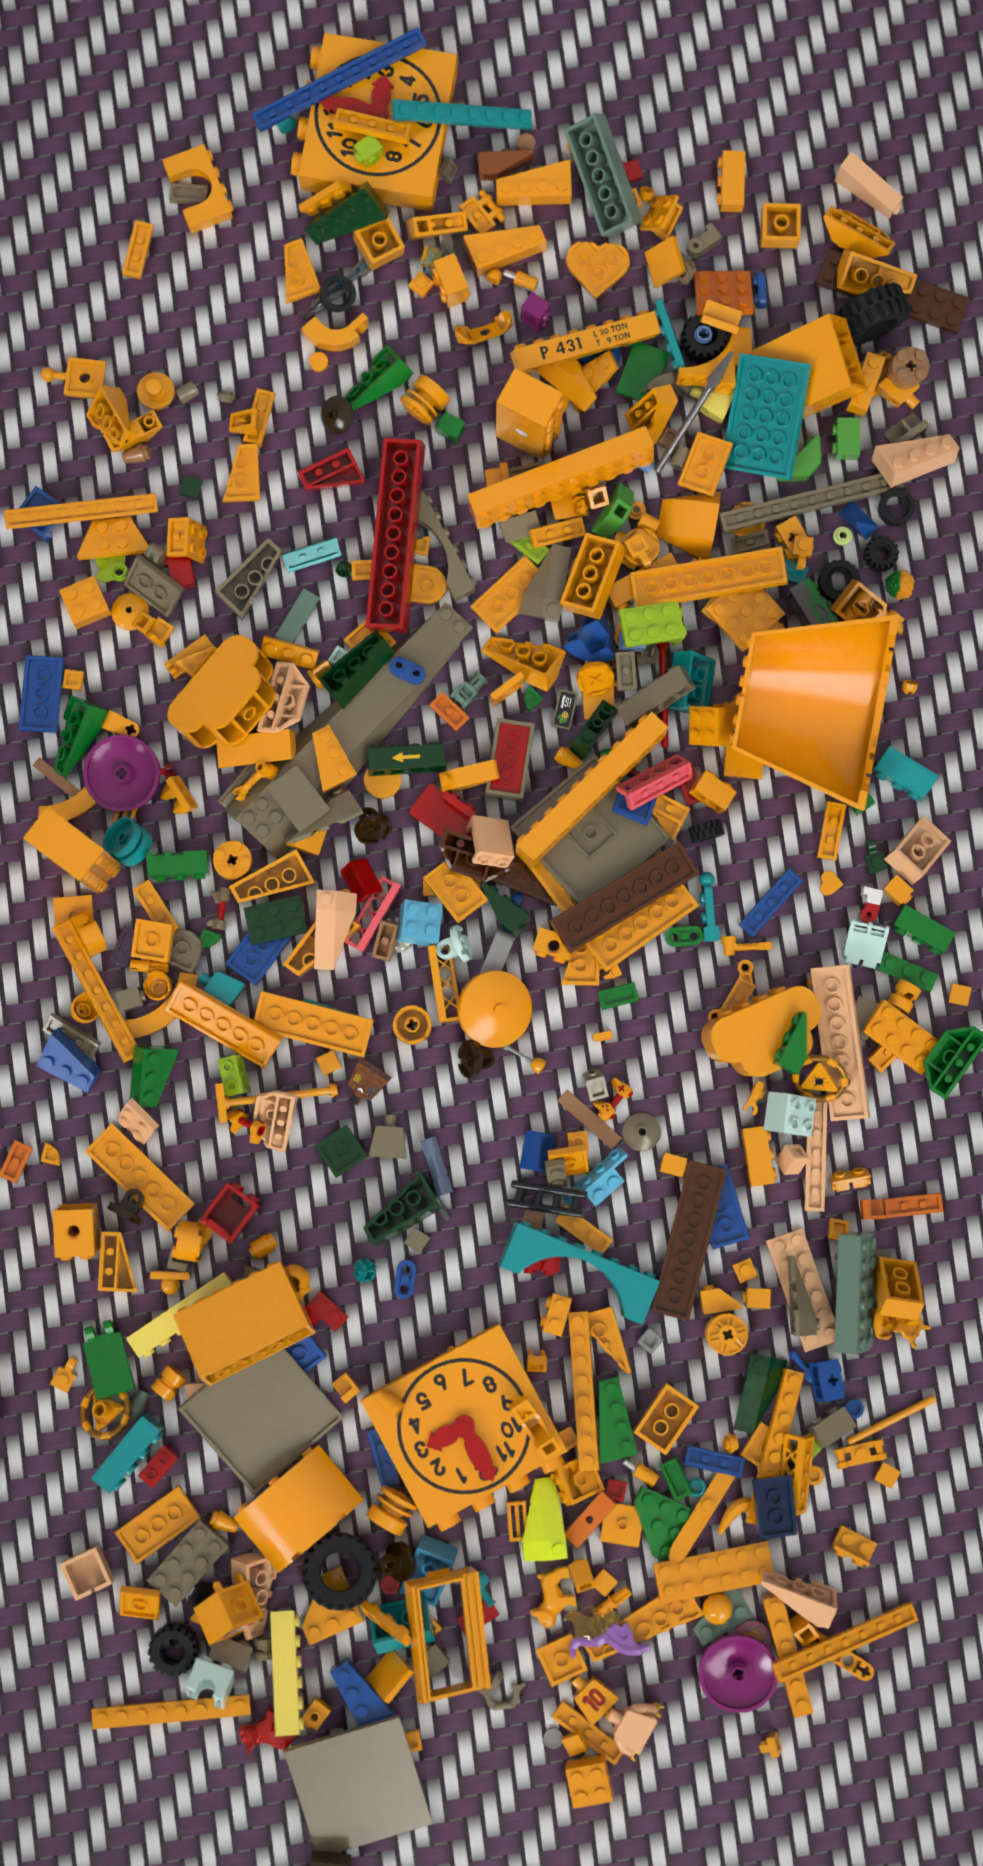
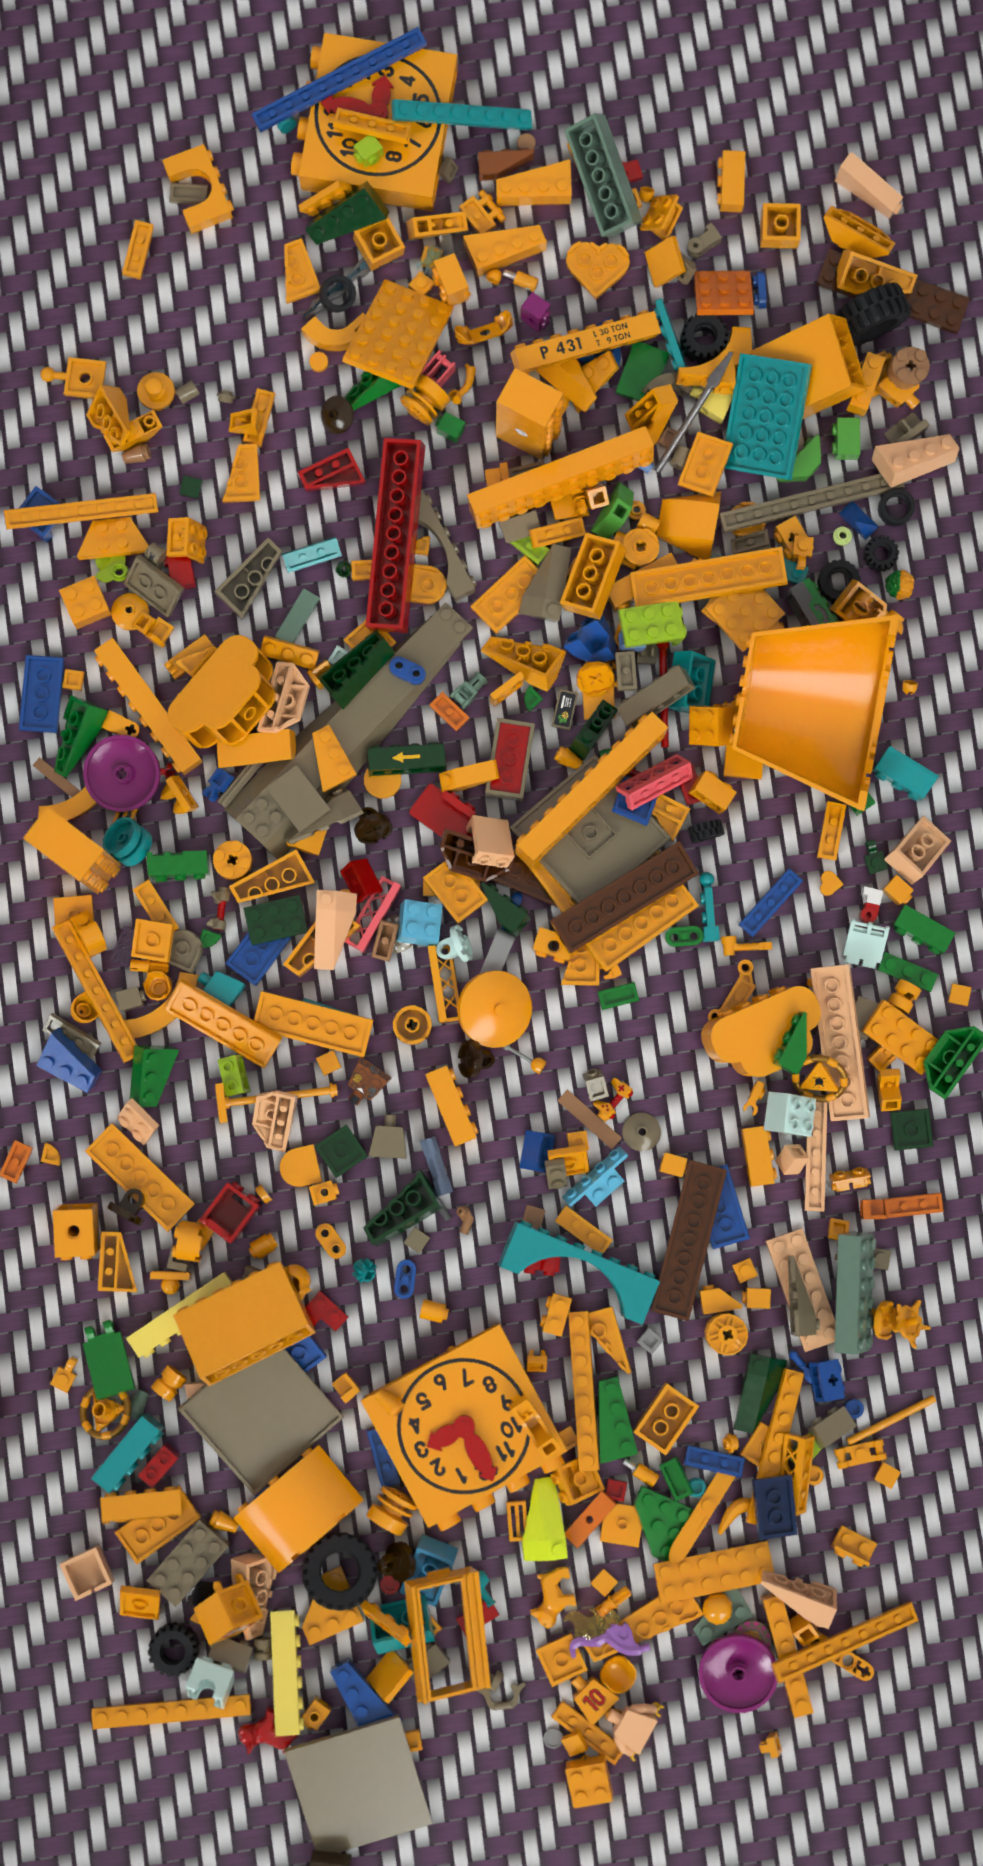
(140, 1506): none -> light orange wedge
(147, 705): none -> light orange brick
(219, 782): none -> blue plate
(240, 1119): light orange piece -> none
(263, 770): light orange brick -> none
(263, 1194): none -> light orange tile
(300, 1166): none -> light orange tile
(316, 1195): none -> light orange brick
(330, 1241): none -> light orange plate
(398, 334): none -> light orange plate
(432, 368): none -> coral piece
(433, 1311): none -> light orange brick
(450, 1105): none -> light orange brick
(456, 396): none -> light orange piece
(466, 1218): none -> medium nougat arm
(539, 1190): black bar -> none
(581, 1575): light orange brick -> none
(602, 1036): light orange tile -> none
(618, 1674): none -> light orange helmet
(637, 548): light orange plate -> none
(702, 334): medium blue cone -> none
(721, 316): light orange panel -> none
(889, 1090): none -> light orange brick
(898, 1288): light orange brick -> none
(911, 1129): none -> dark green tile

